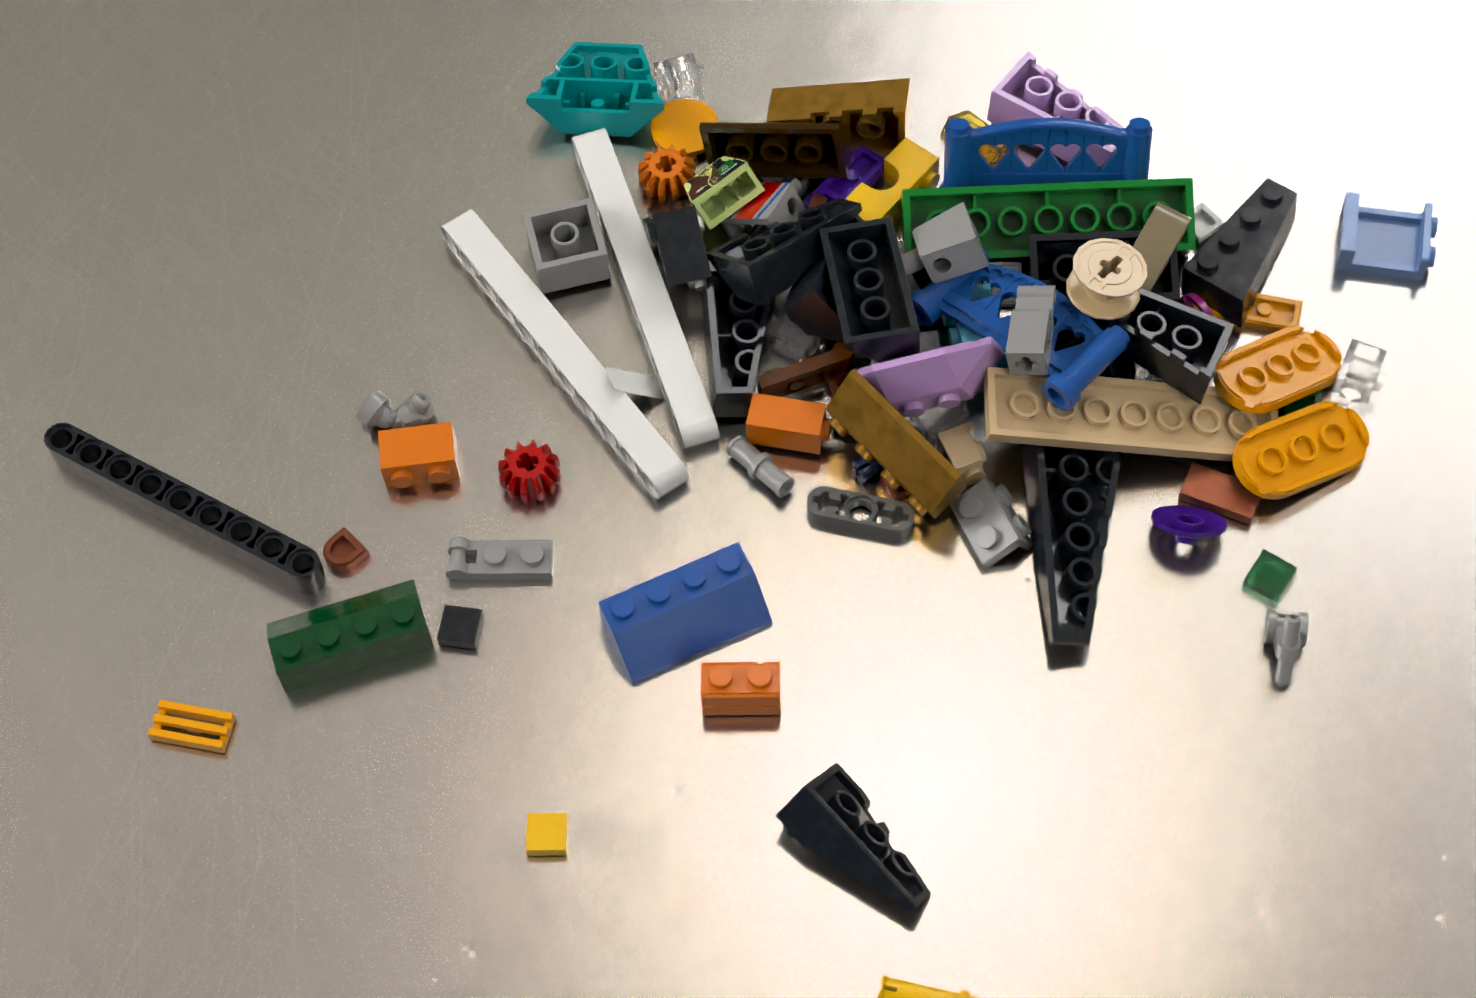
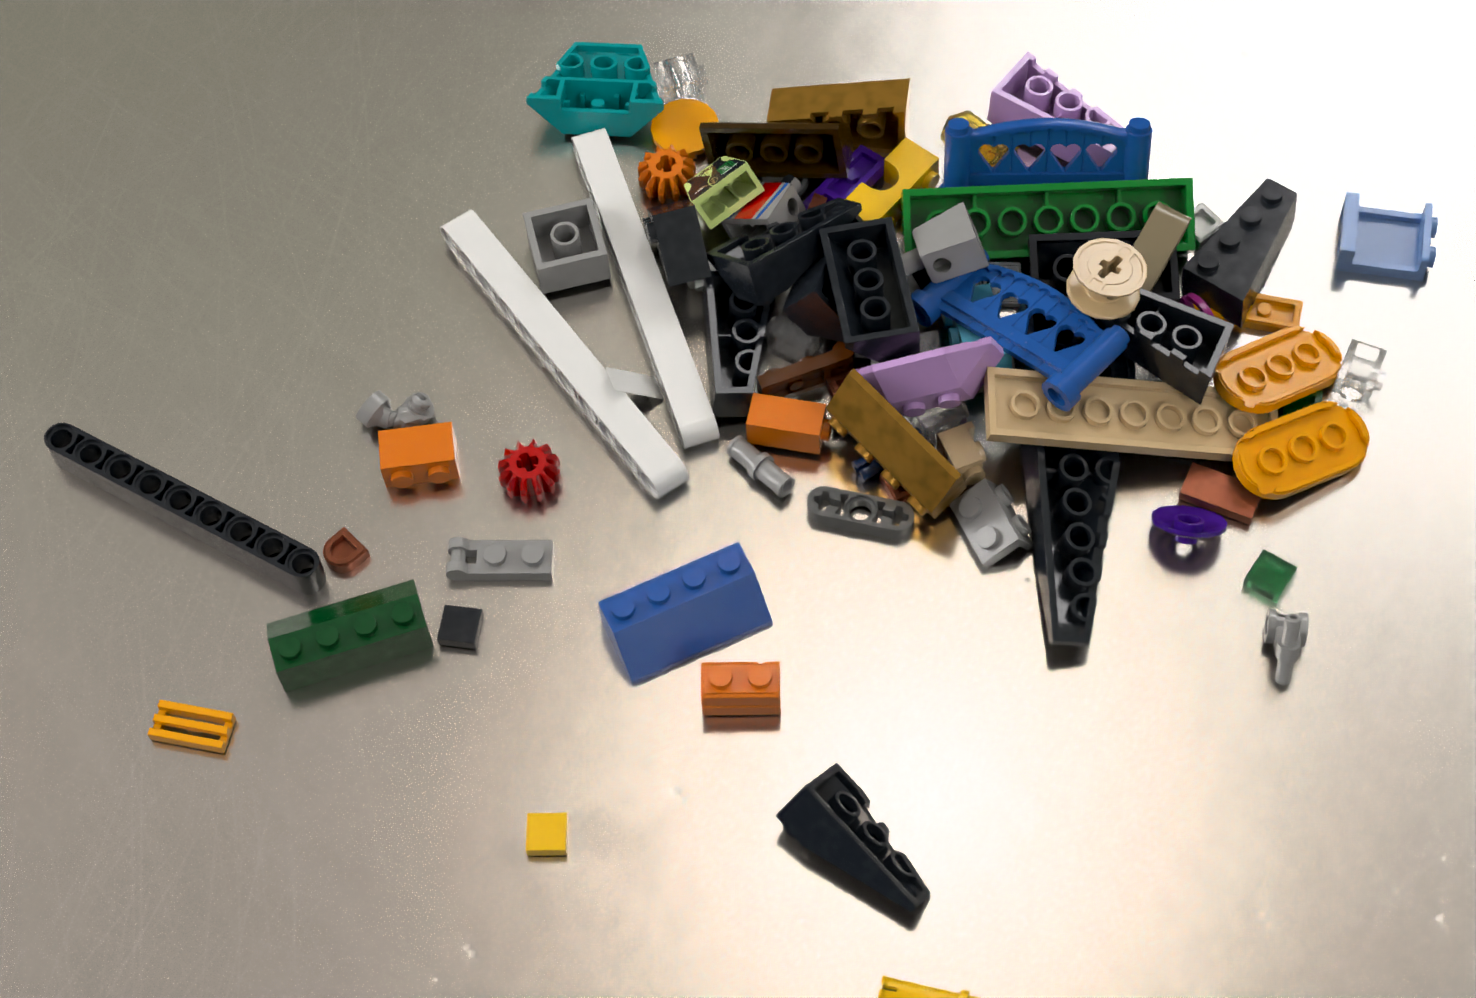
(1031, 330): light grey piece -> none

